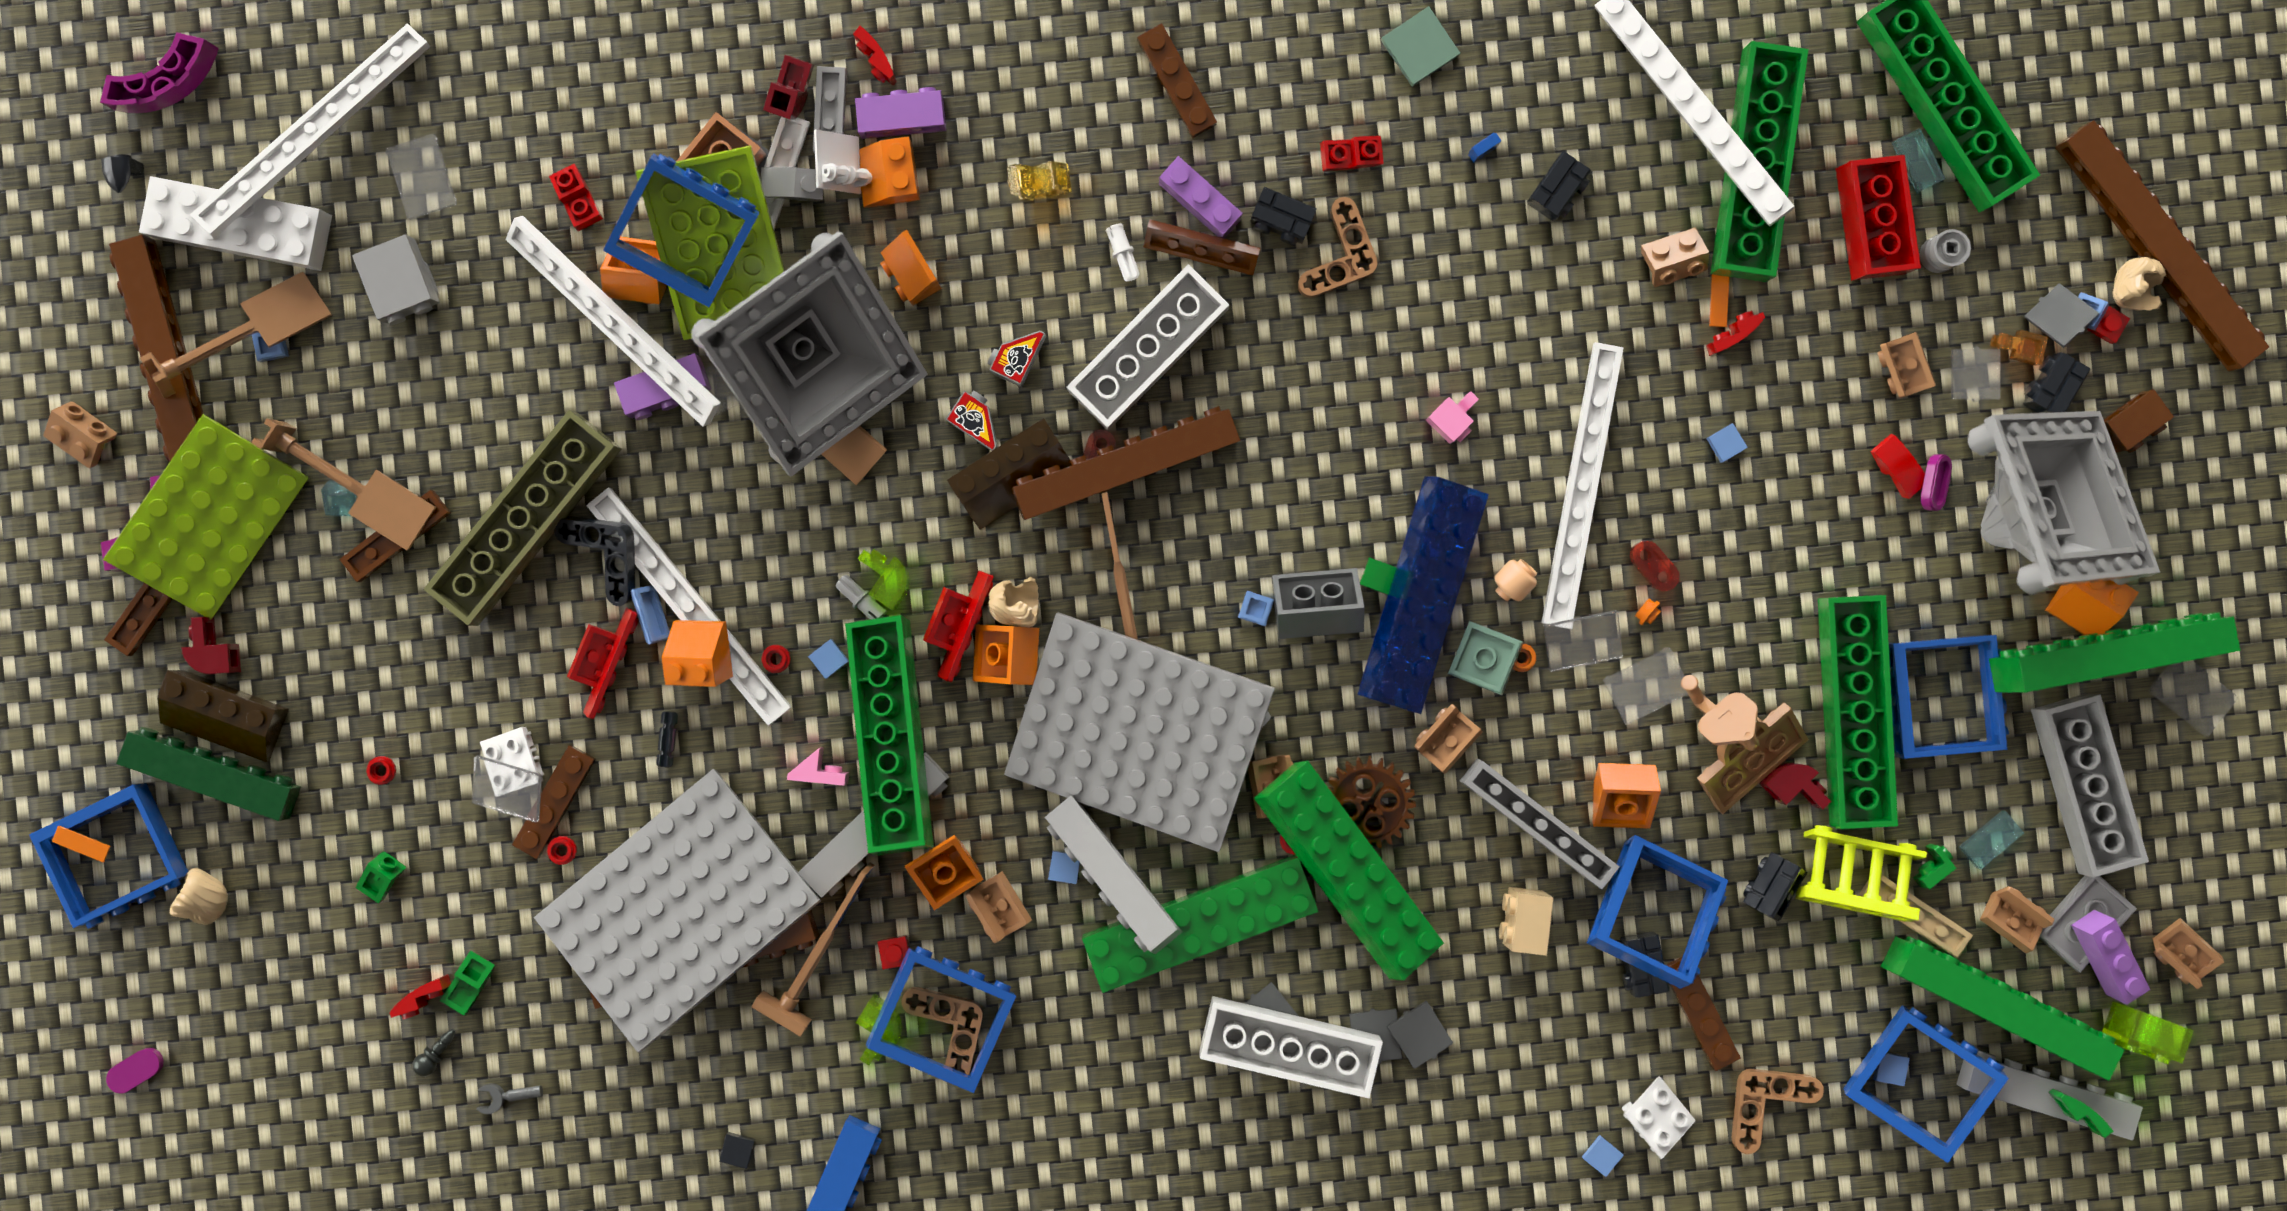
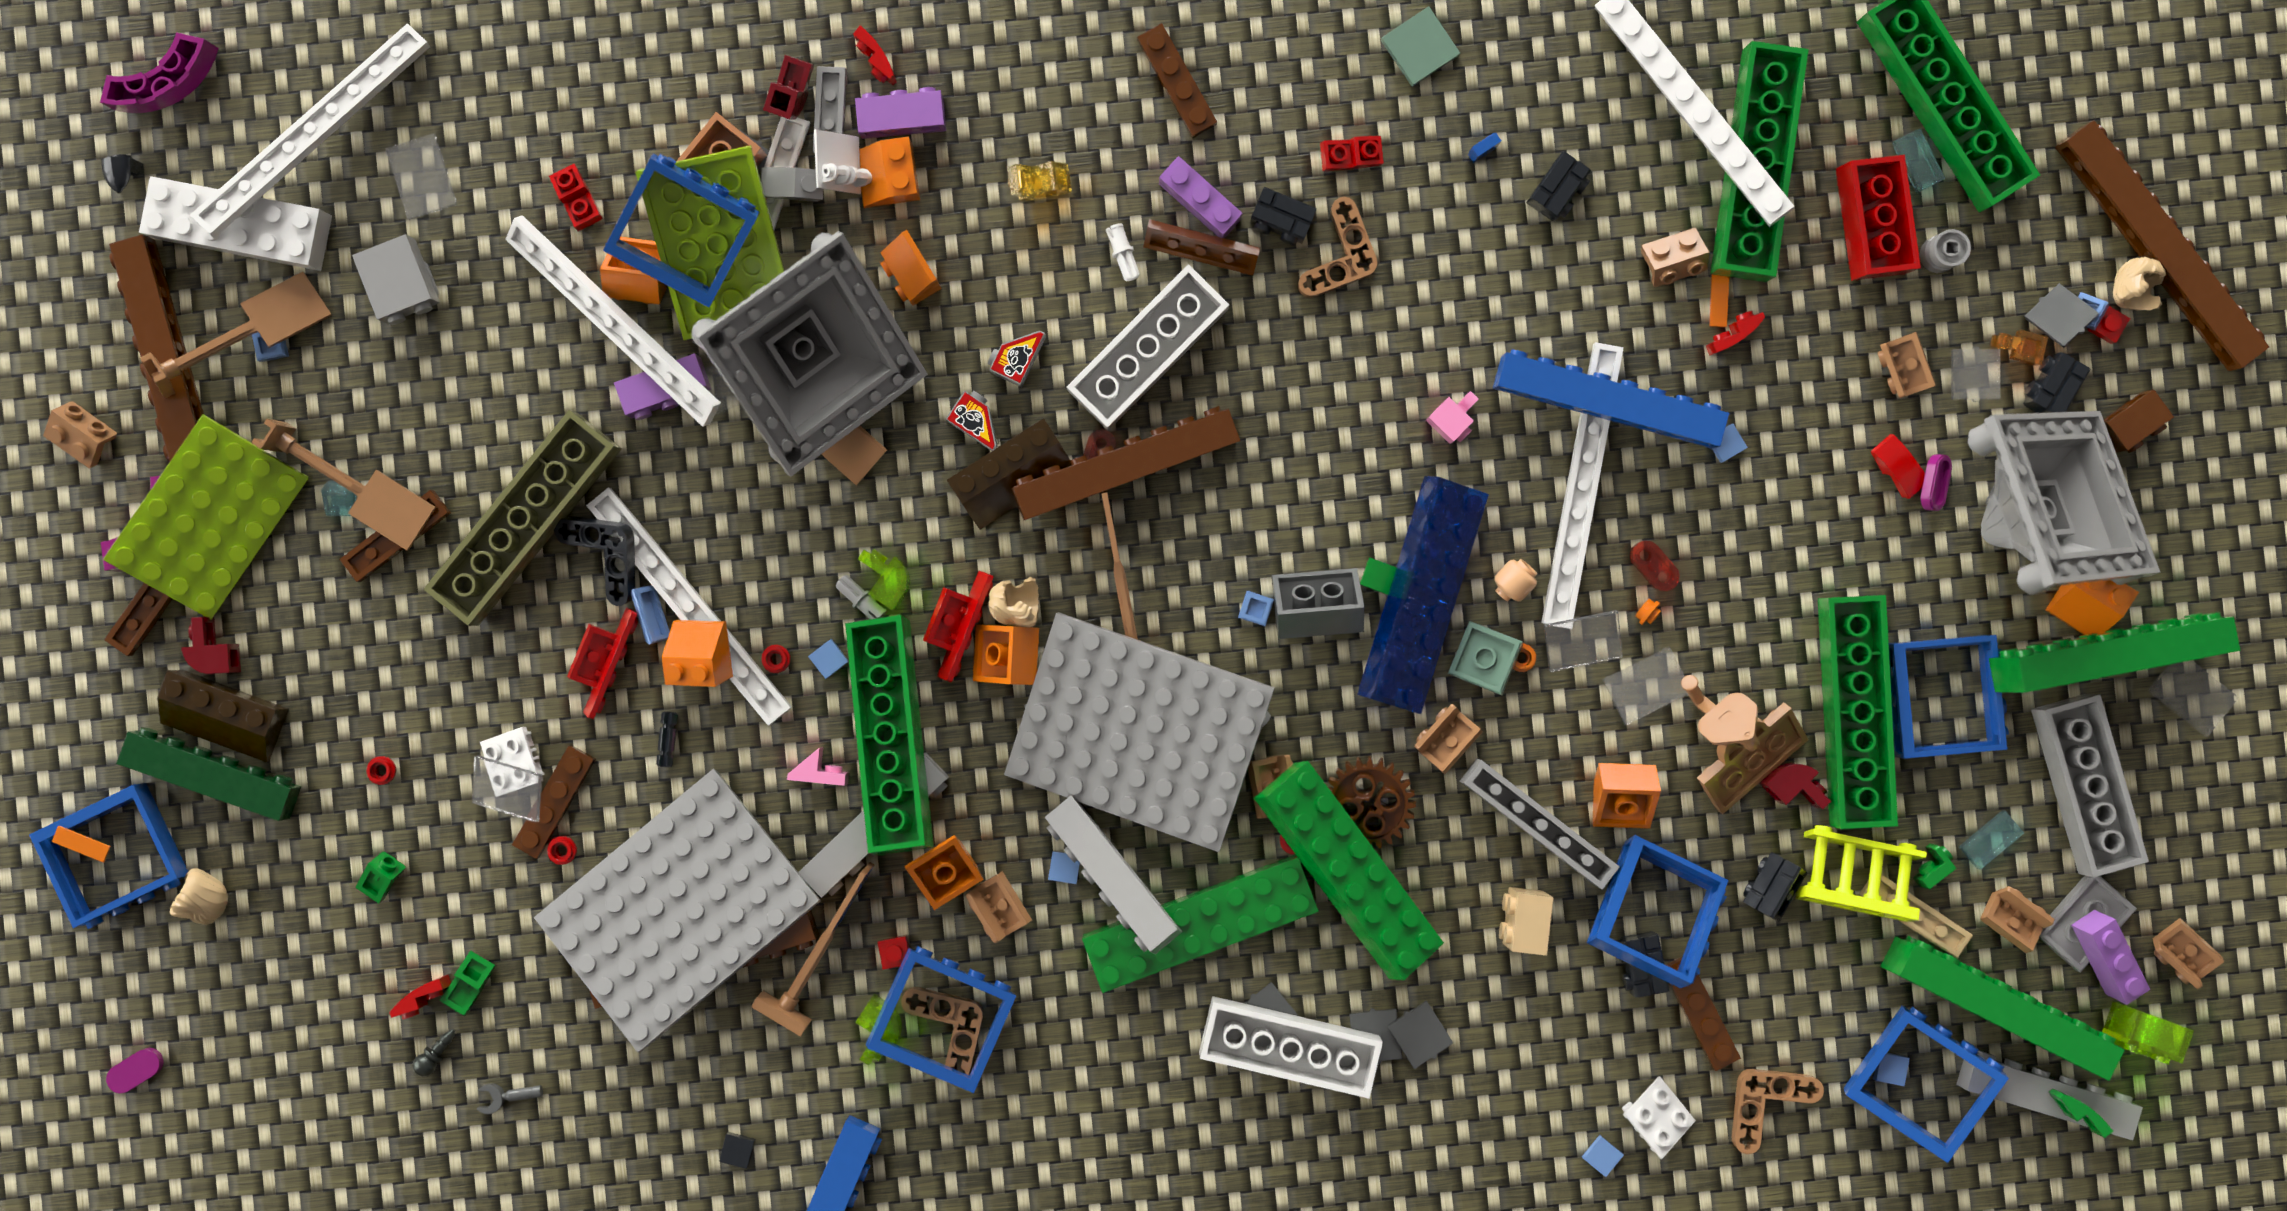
(1611, 400): none -> blue brick

